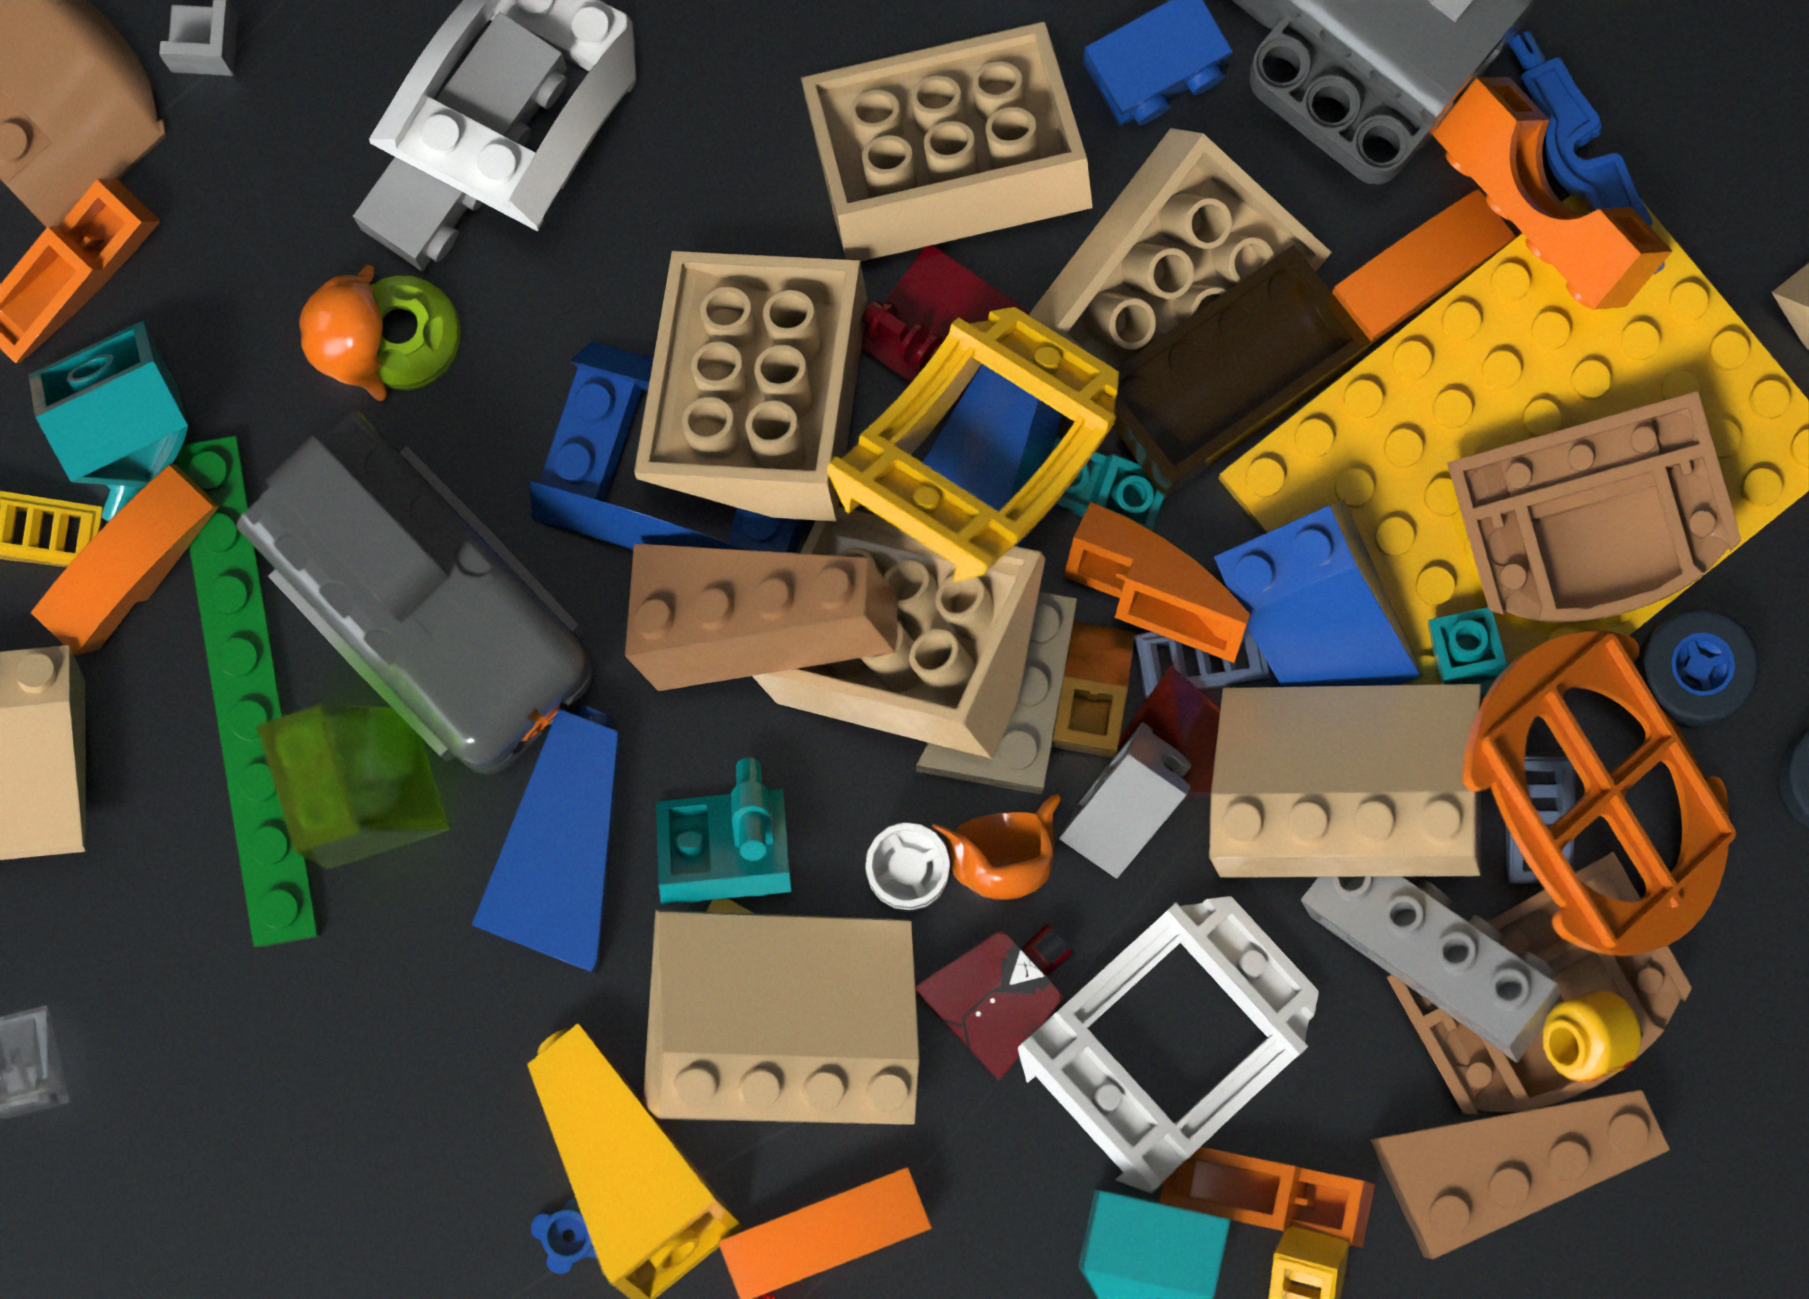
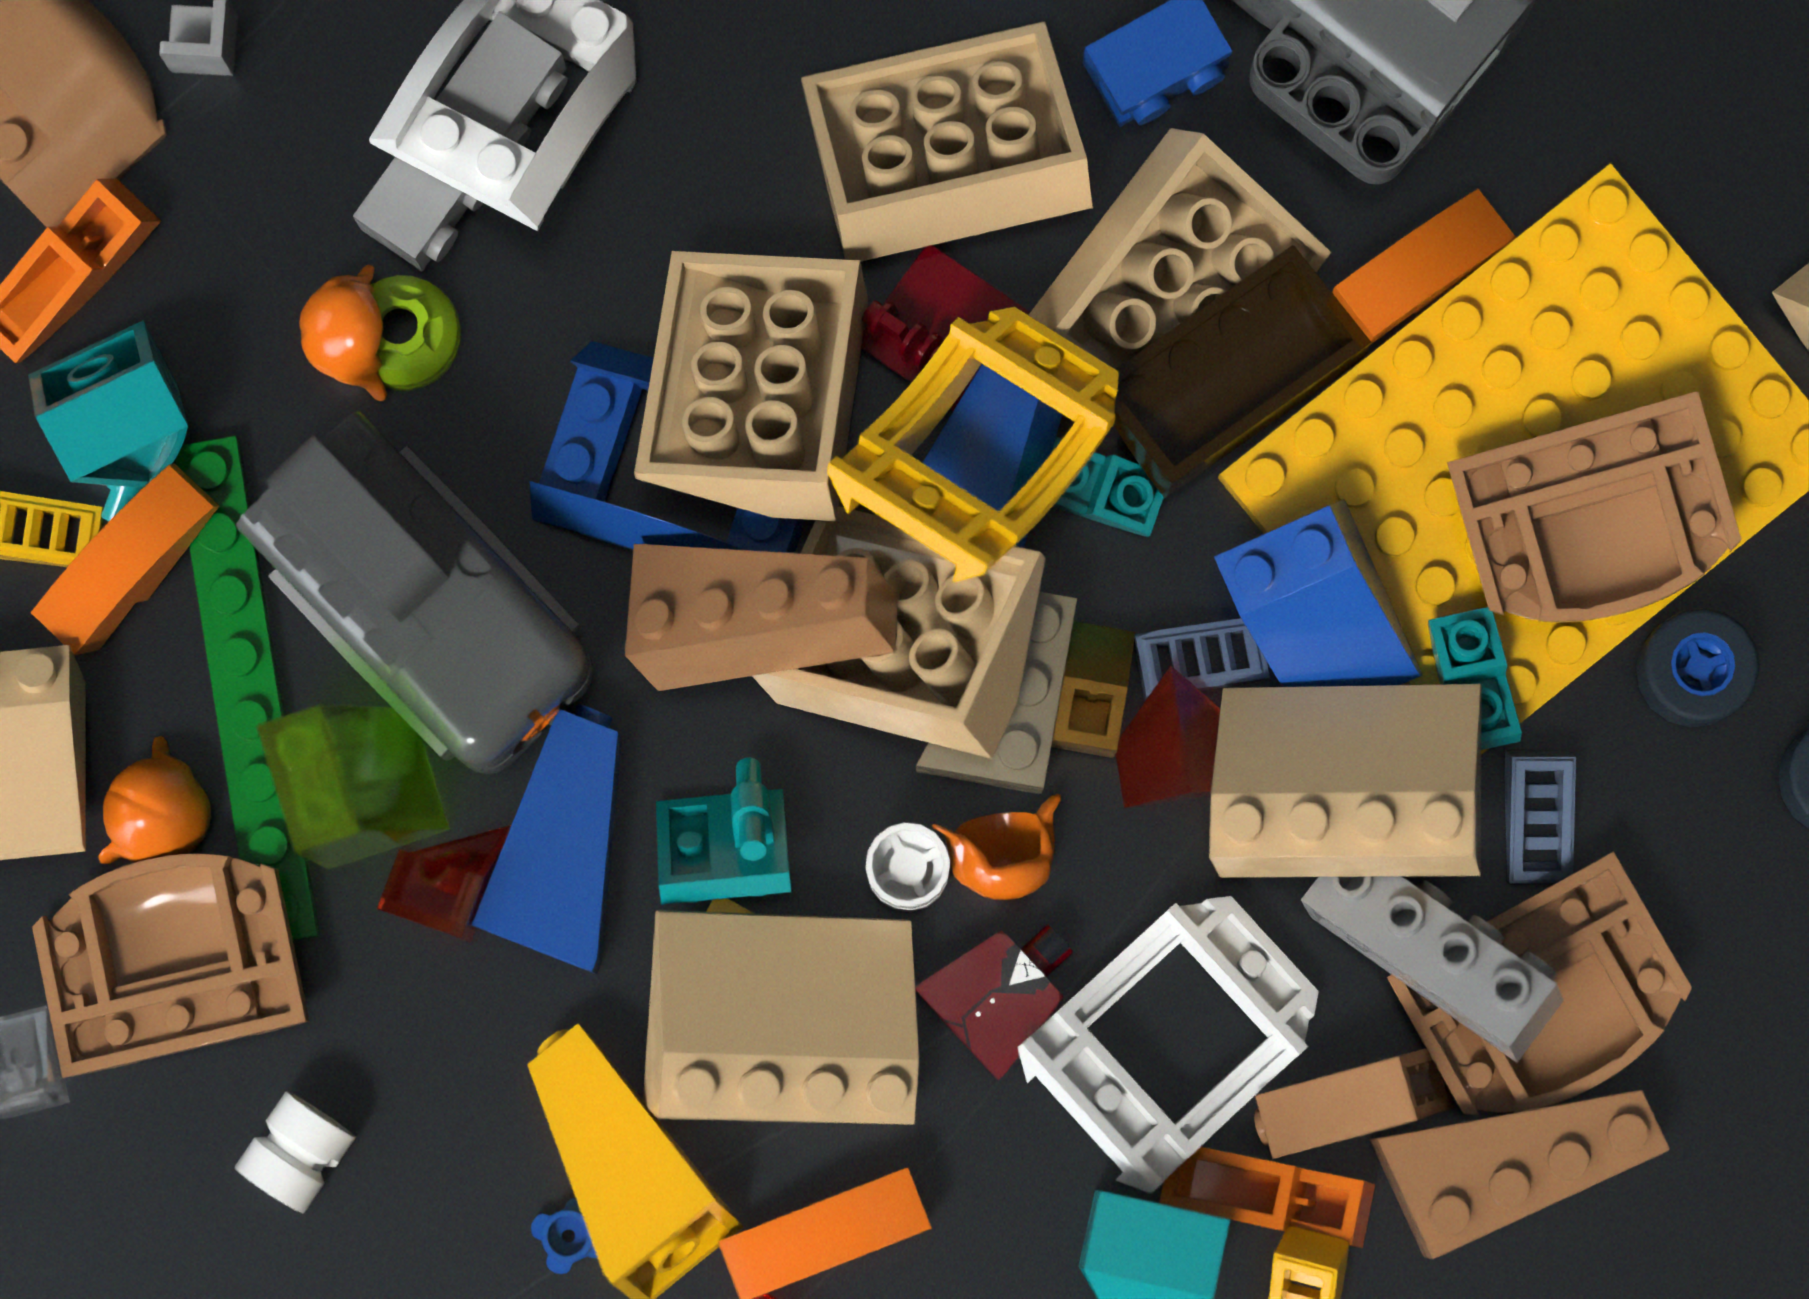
(154, 809): none -> orange hair
(168, 961): none -> medium nougat slope
(295, 1152): none -> white wheel
(443, 883): none -> clear red slope
(1127, 802): light grey hinge -> none
(1155, 584): orange slope -> none
(1351, 1103): none -> medium nougat slope
(1496, 758): orange window -> none
(1498, 142): orange arch -> none
(1571, 125): blue piece -> none
(1592, 1036): yellow head -> none

